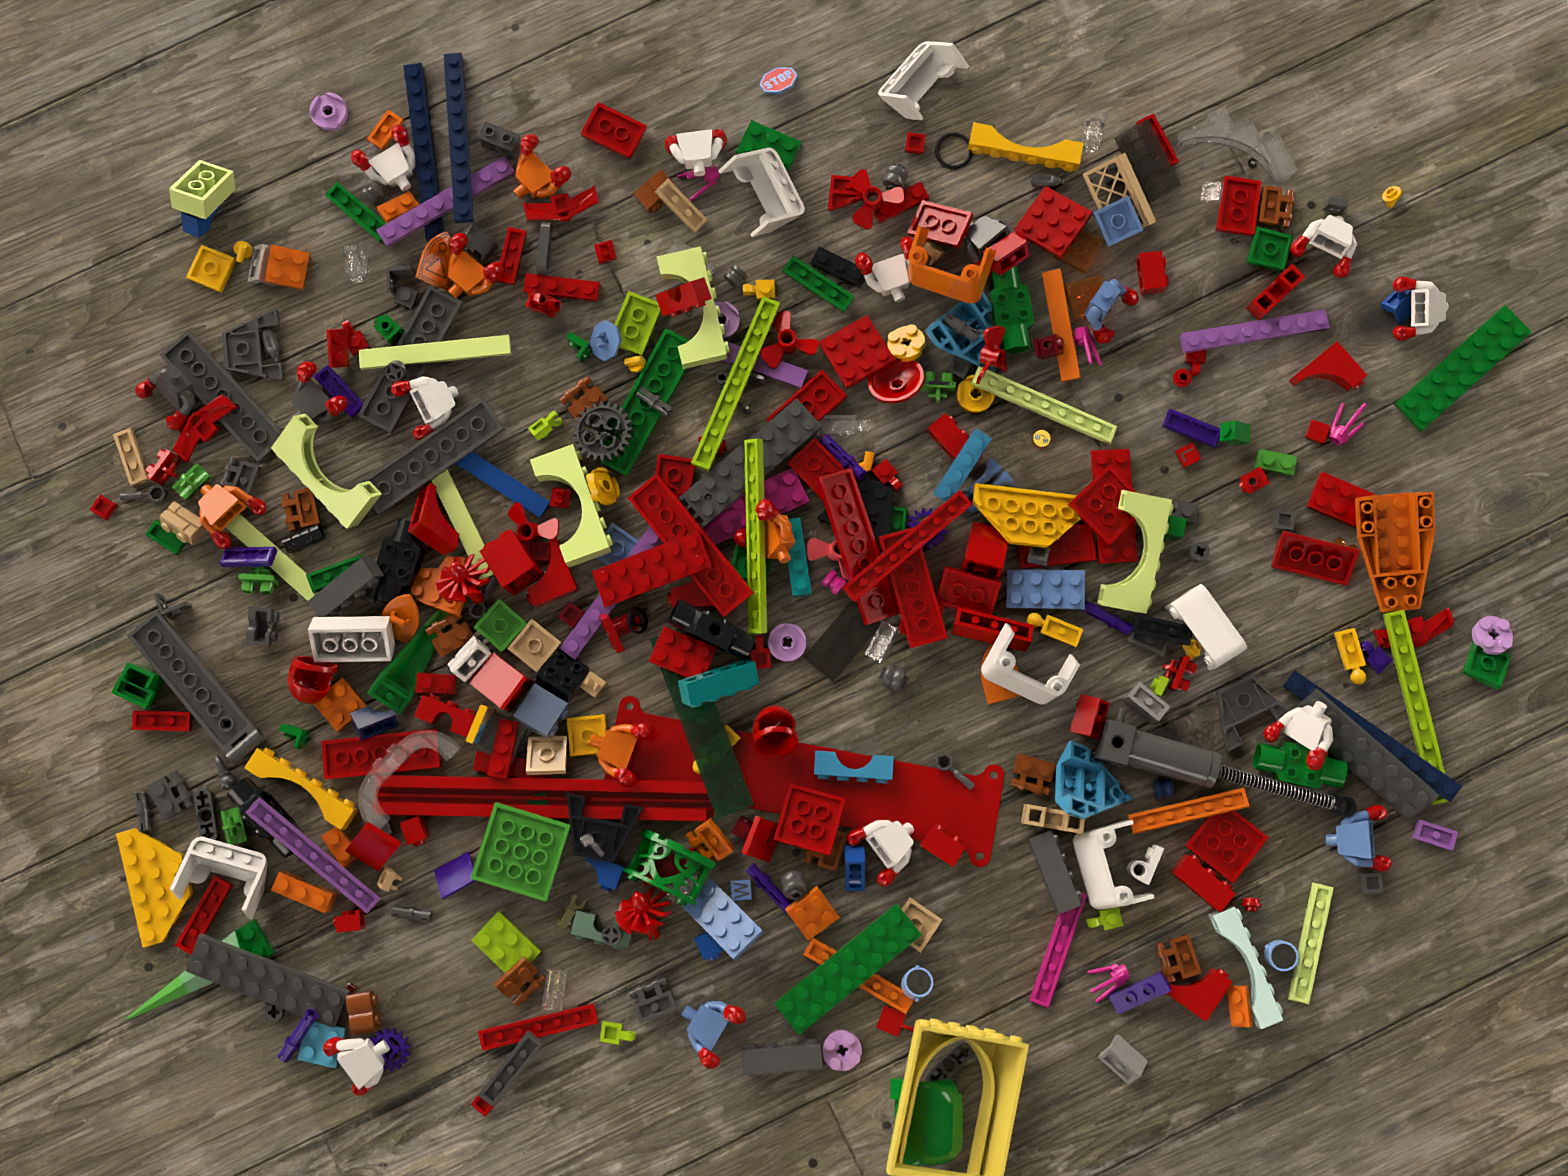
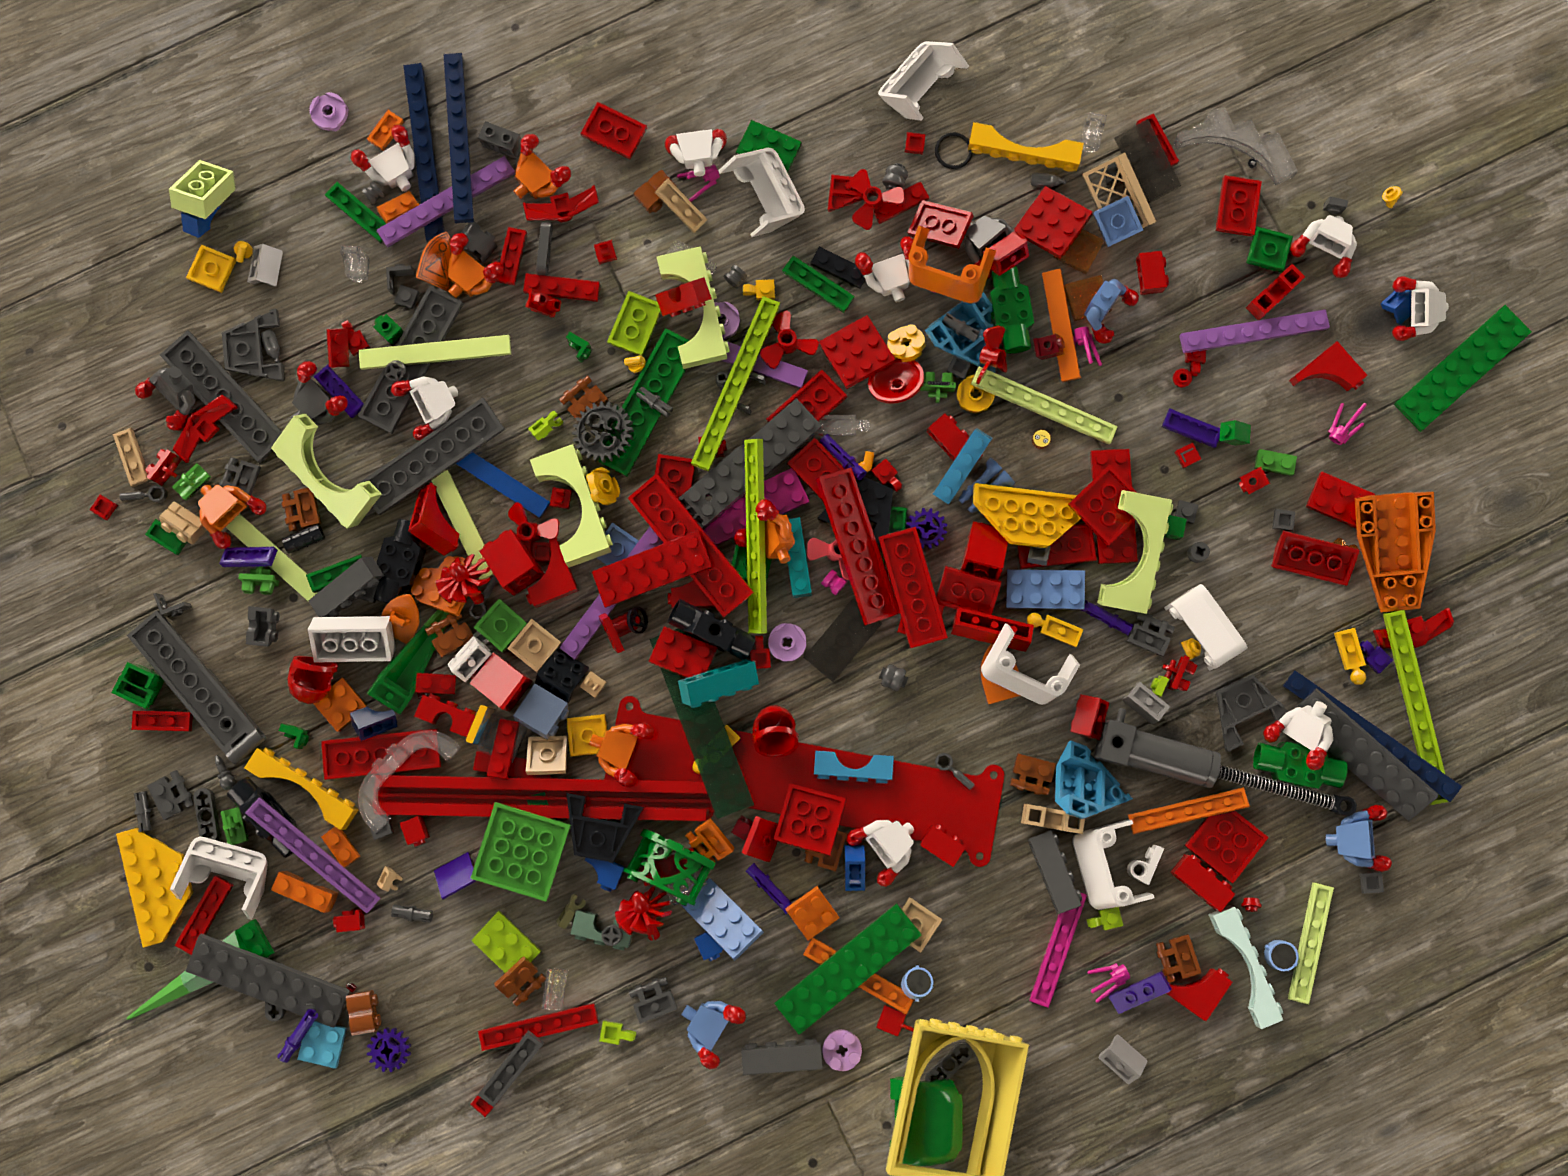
(287, 267): orange plate -> none
(359, 1059): white torso -> none
(373, 846): red tile -> none
(571, 614): dark red plate -> none
(587, 839): clear hand -> none
(605, 340): medium blue piece -> none
(741, 890): medium blue tile -> none
(778, 80): piece -> none
(793, 885): dark grey piece -> none
(882, 642): clear plate -> none
(907, 546): red plate -> none
(934, 251): tan tile -> none
(1162, 629): black plate -> none
(1163, 789): dark blue wheel -> none
(1211, 192): clear plate -> none
(1240, 1006): orange plate -> none
(1270, 206): dark orange plate -> none
(1317, 431): red tile -> none
(1435, 834): medium lavender plate -> none
(1486, 667): green plate -> none
(1500, 628): lavender plate -> none

